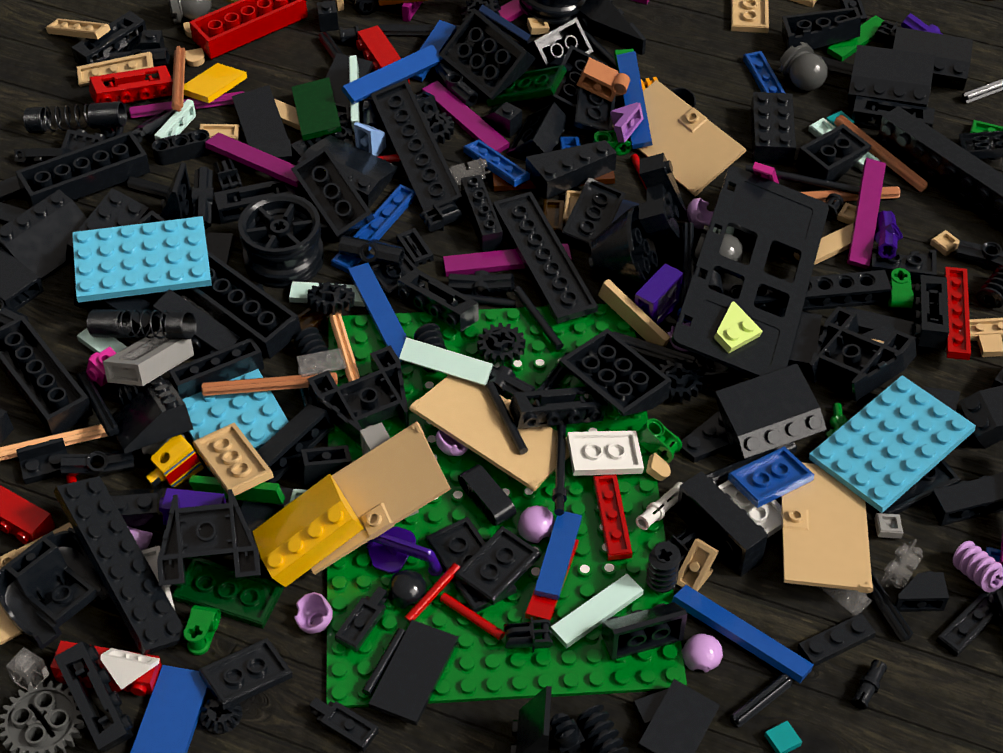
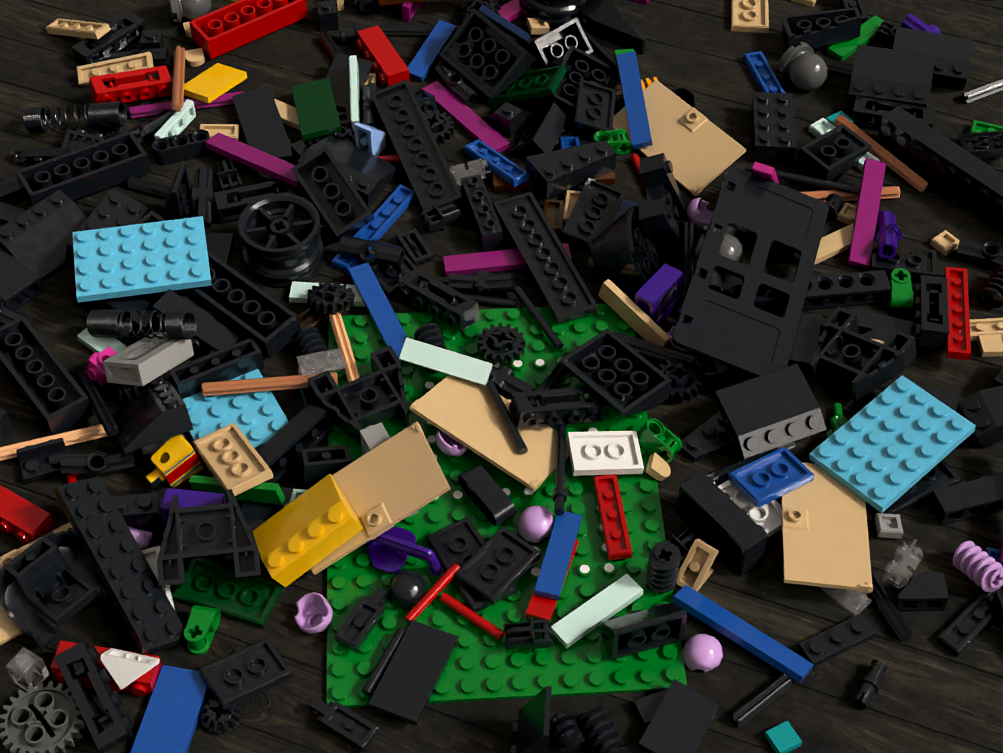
(392, 74): blue tile -> none
(603, 80): nougat hinge -> none
(626, 120): medium lavender slope -> none
(648, 518): white pin -> none
(736, 329): yellowish green wing -> none

